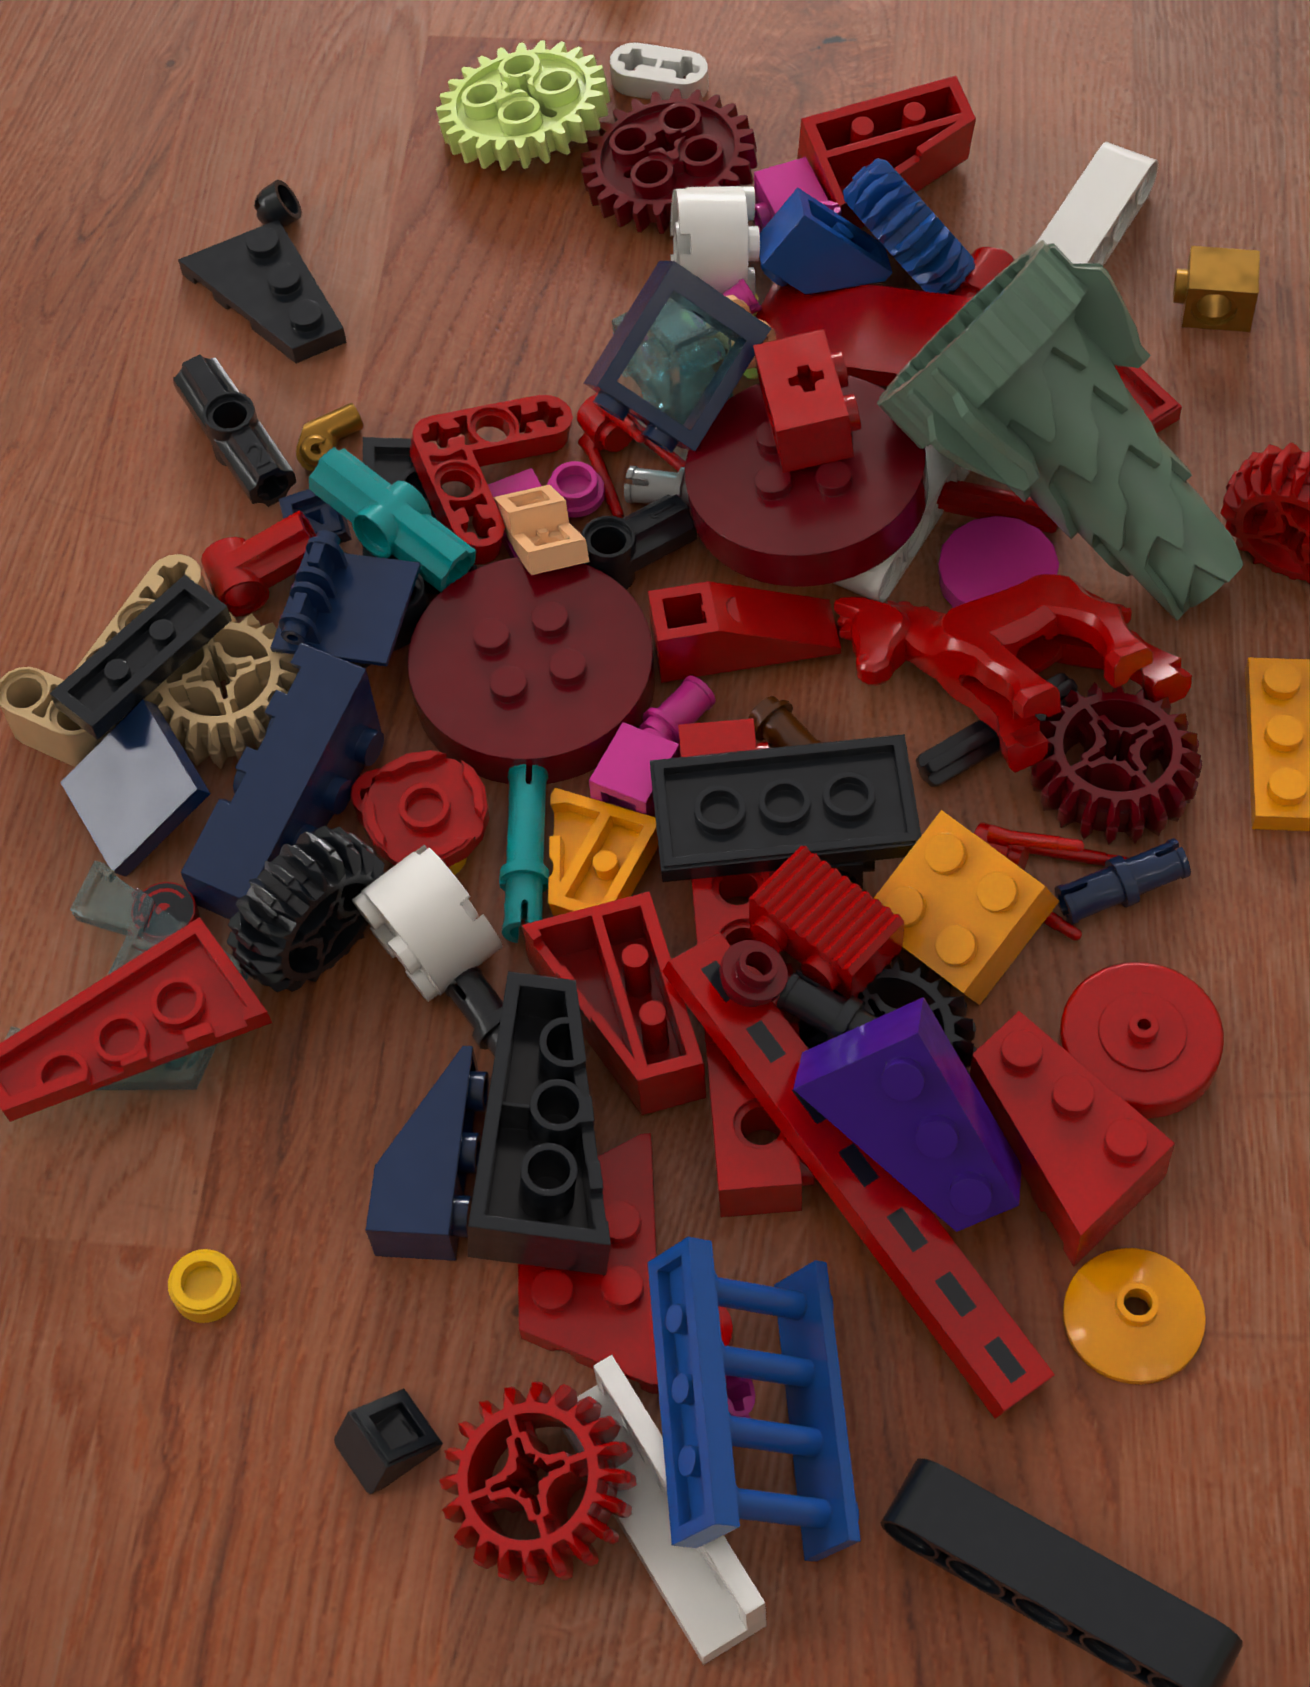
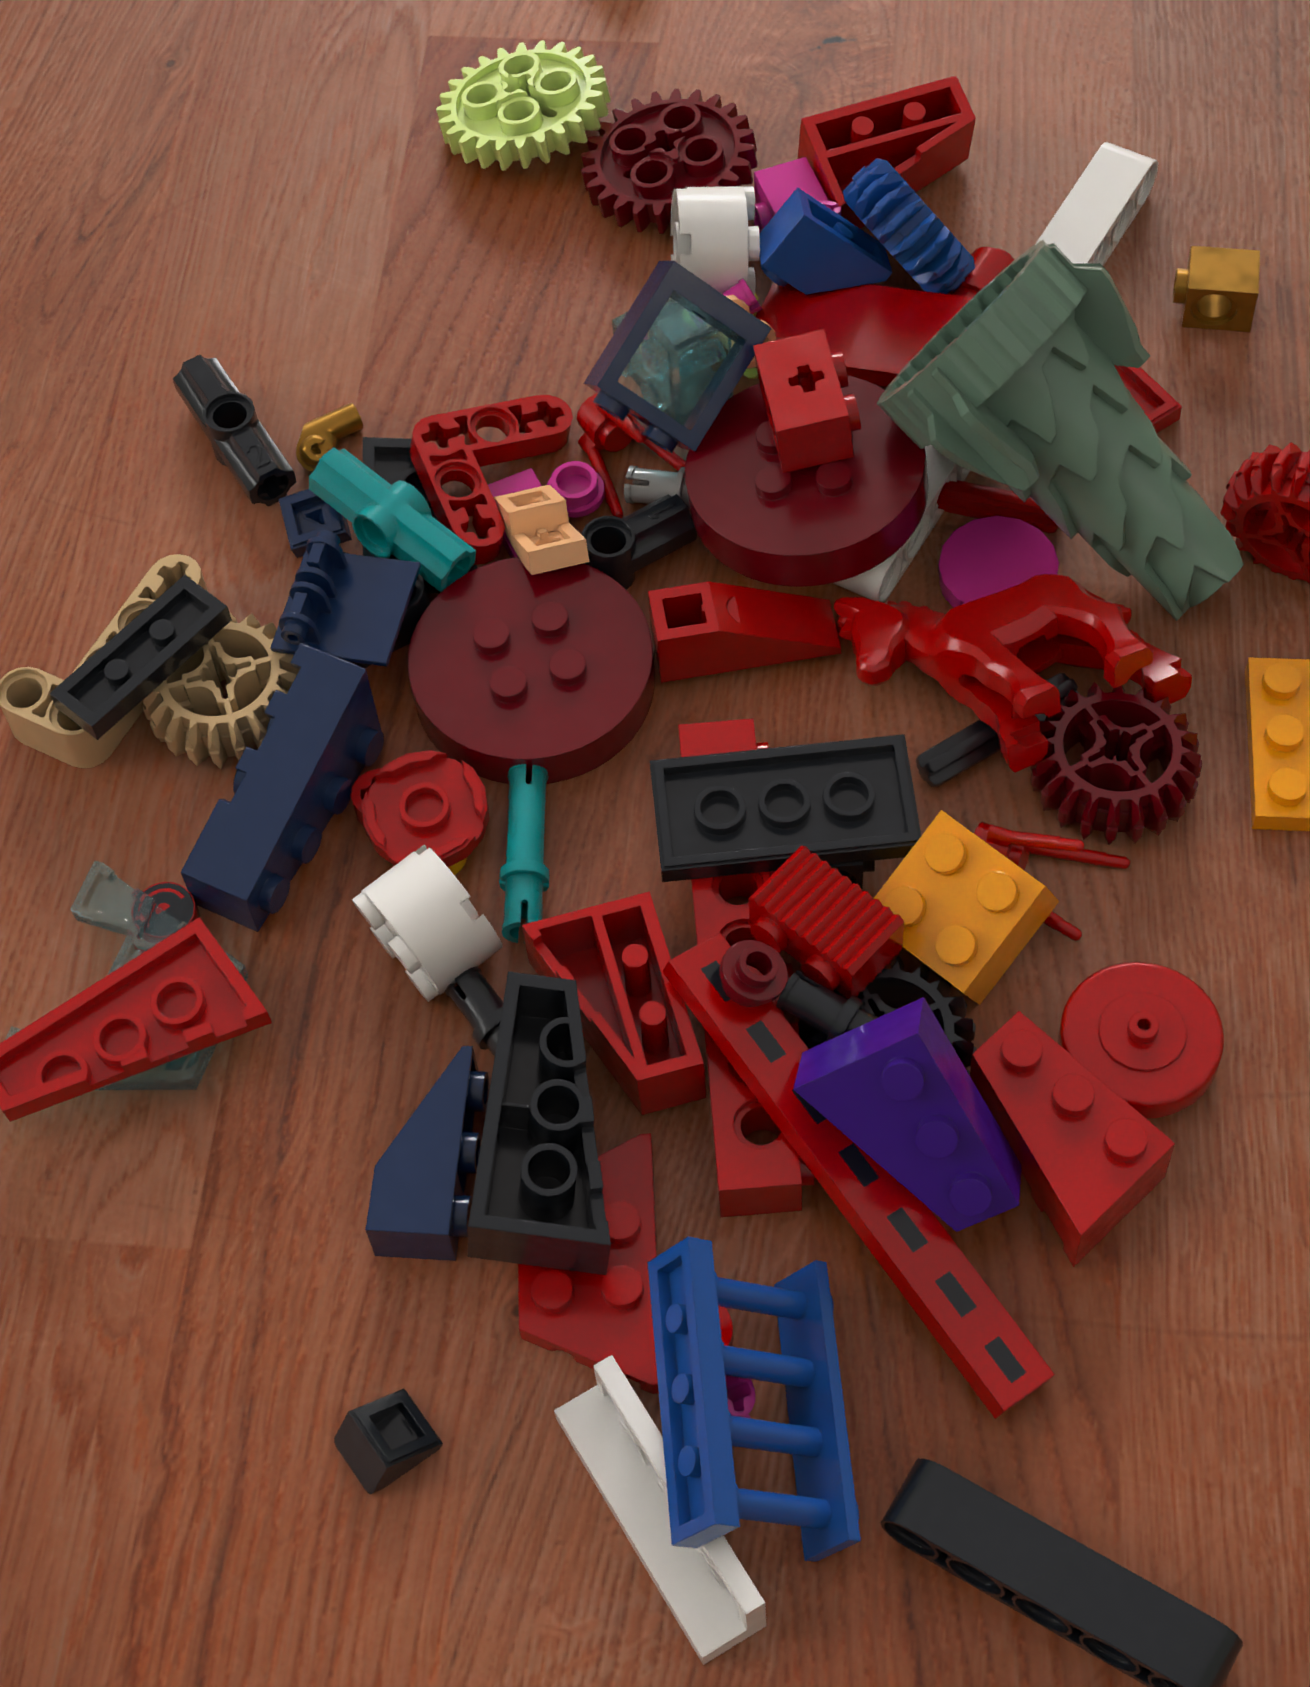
(135, 788): tile -> none
(204, 1286): yellow tile -> none
(245, 569): red piece -> none
(271, 288): black wing -> none
(277, 203): black hinge -> none
(302, 909): black gear -> none
(482, 1495): red gear -> none
(596, 851): light orange wing -> none
(624, 769): dark pink brick -> none
(657, 70): white beam -> none
(680, 707): dark pink pin -> none
(778, 725): reddish brown pin -> none
(1122, 881): dark blue pin -> none
(1126, 1344): light orange dish -> none

